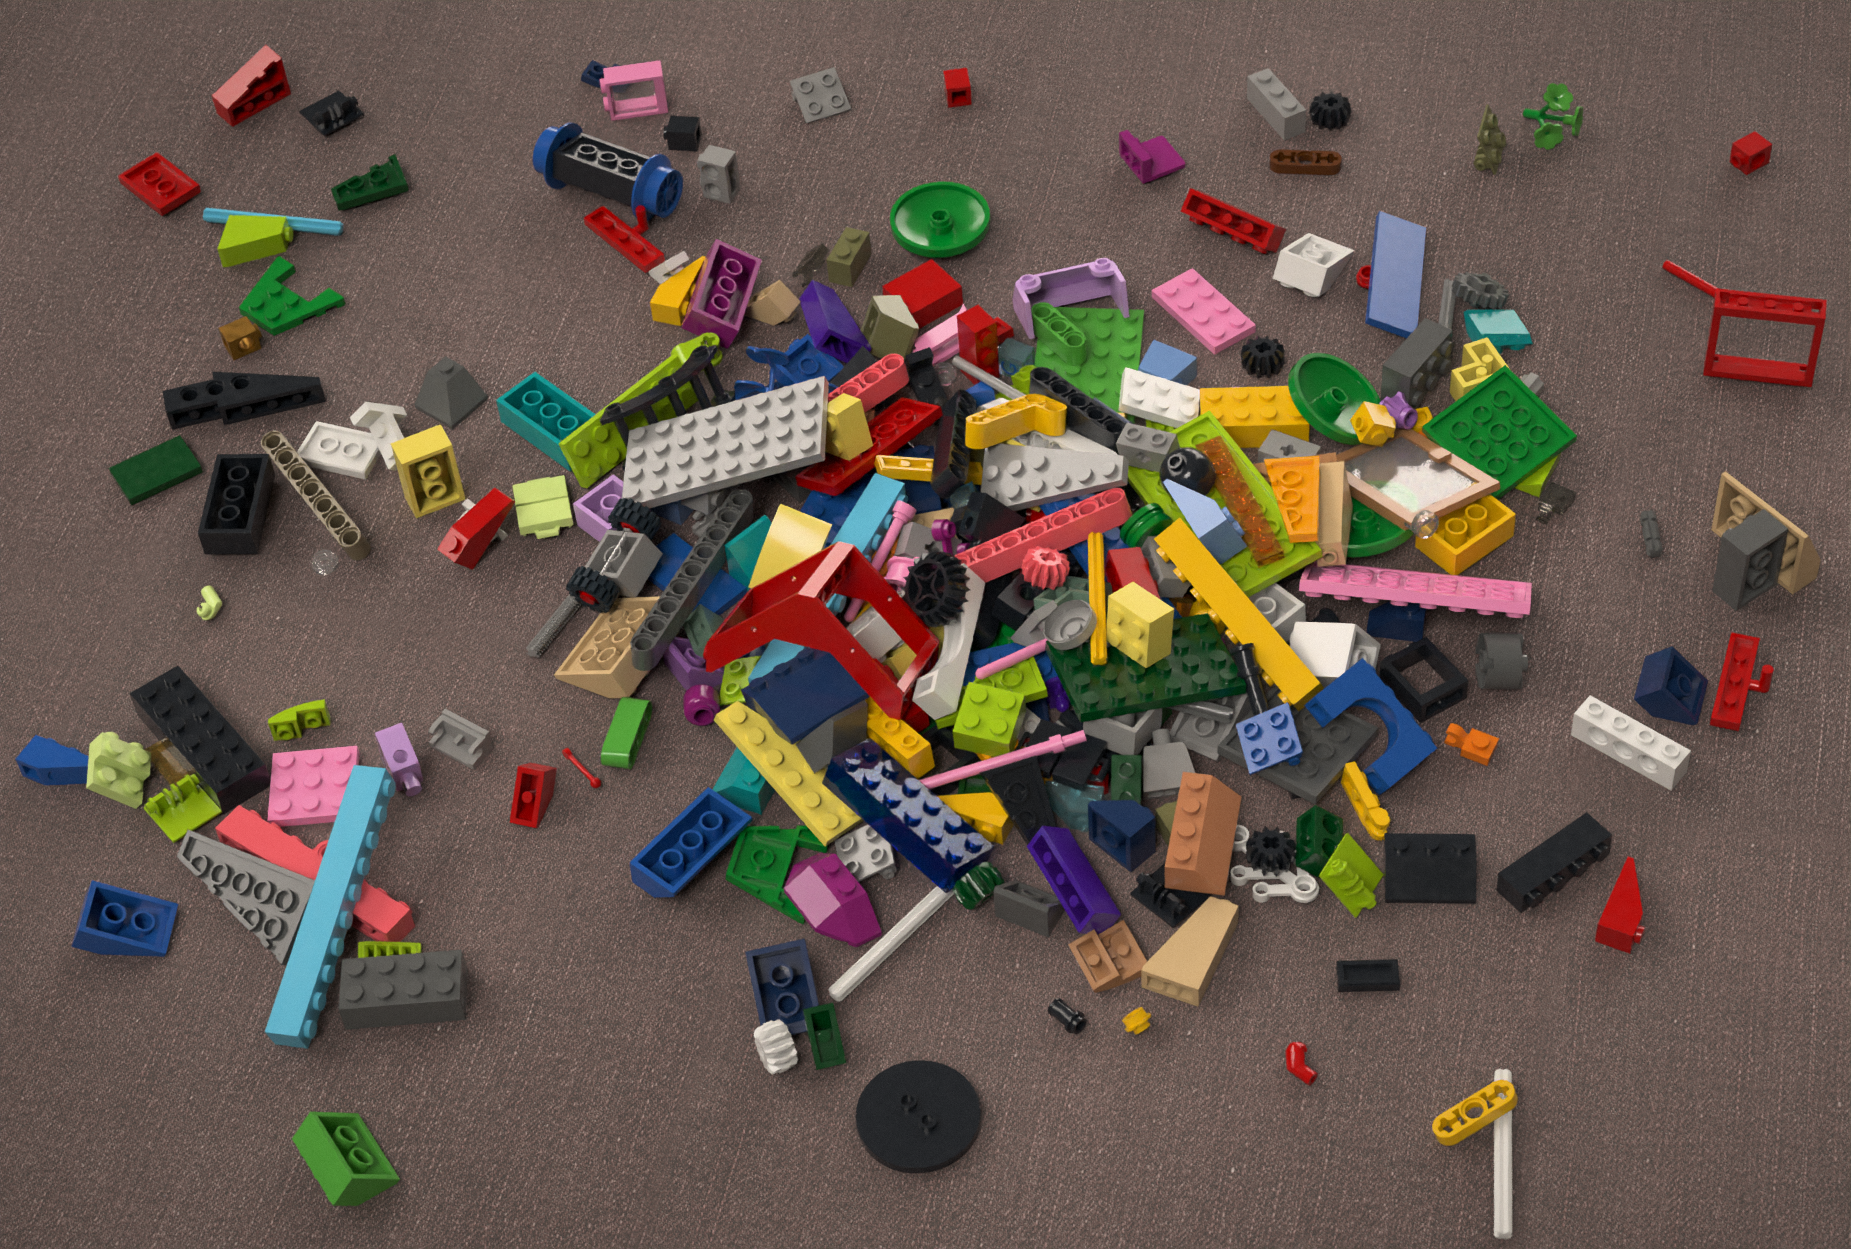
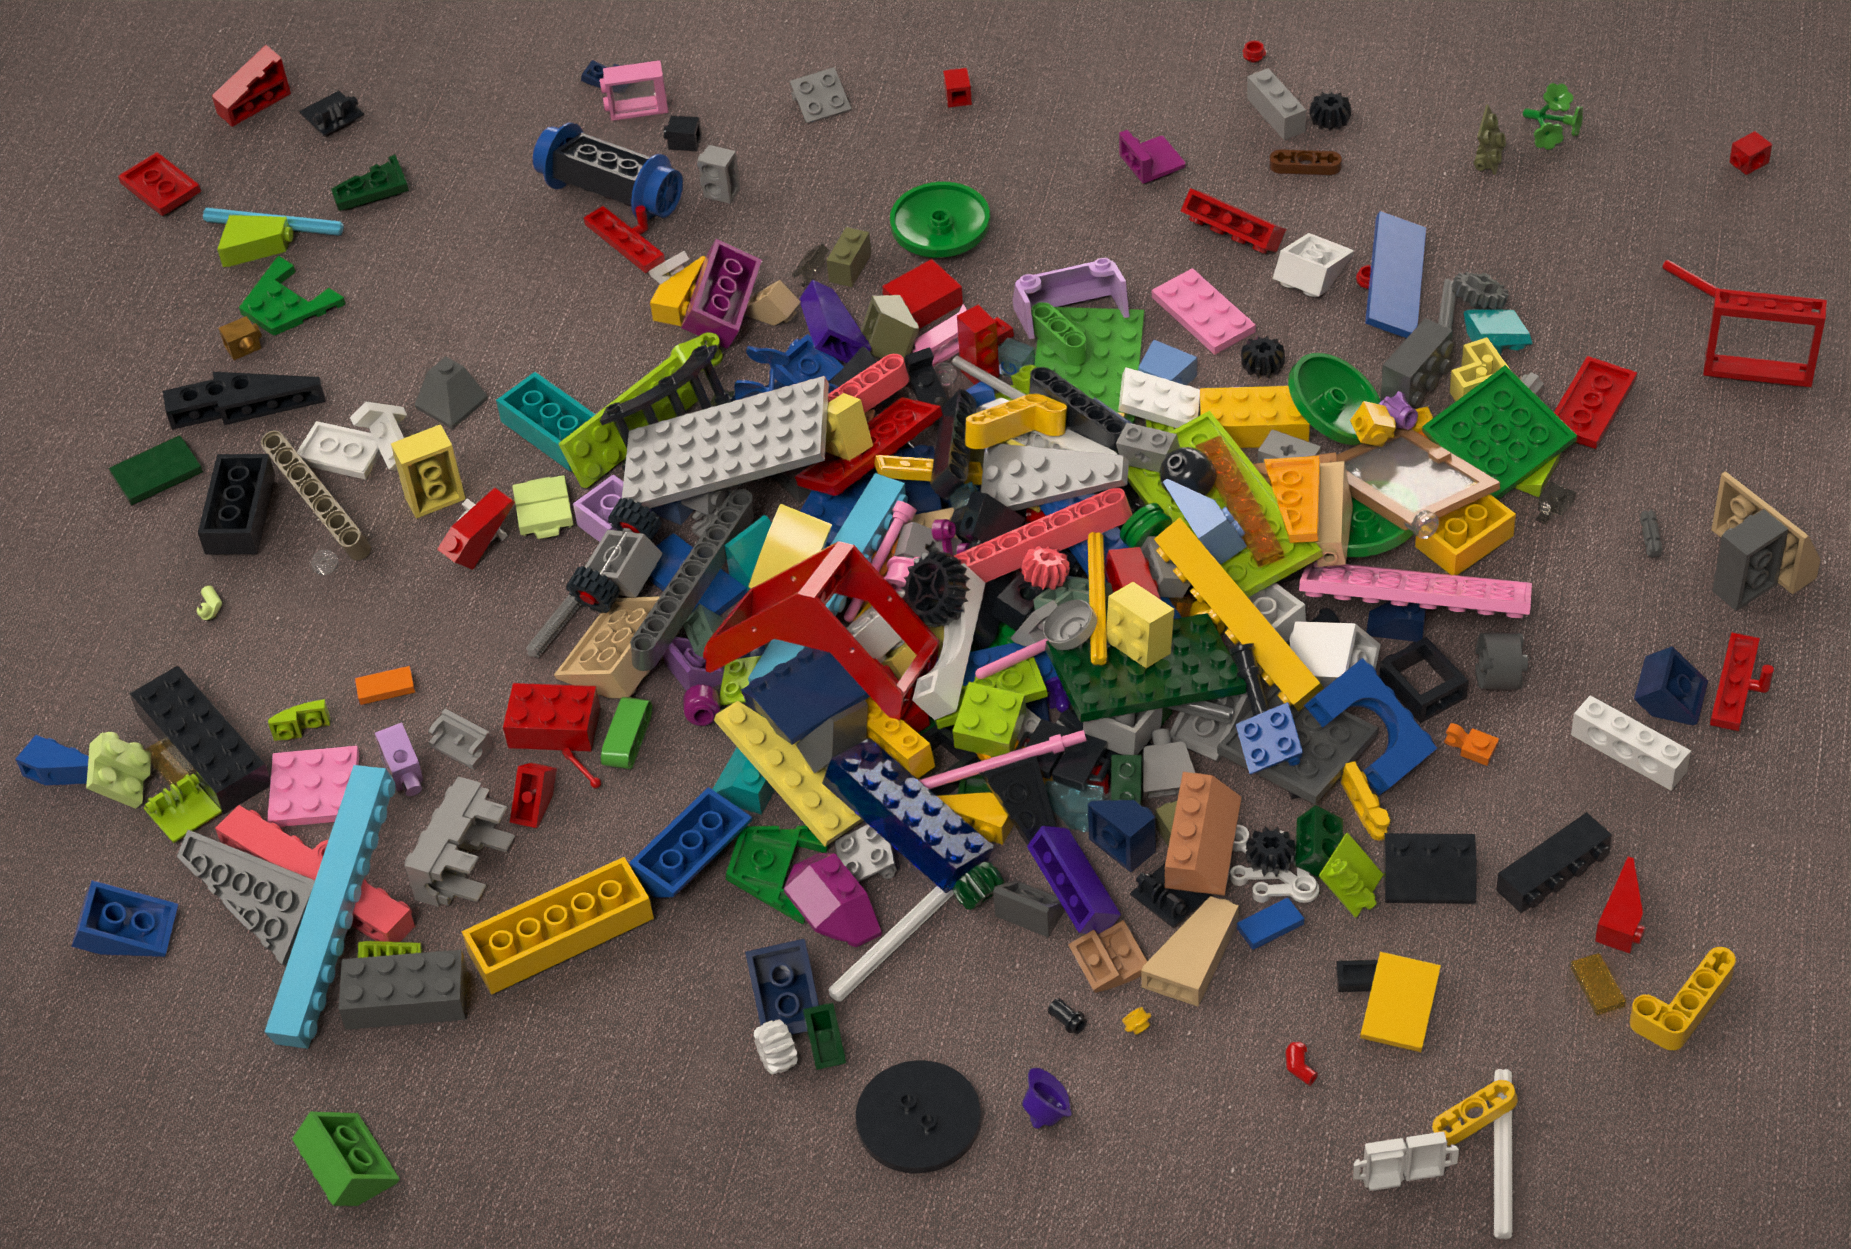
(384, 685): none -> orange tile
(462, 821): none -> light grey piece
(551, 717): none -> red brick
(557, 925): none -> yellow brick
(1045, 1099): none -> dark purple piece
(1254, 51): none -> red plate
(1270, 923): none -> blue tile
(1400, 1002): none -> yellow tile
(1417, 1159): none -> white piece
(1594, 399): none -> red plate
(1598, 984): none -> clear yellow tile
(1691, 996): none -> yellow beam

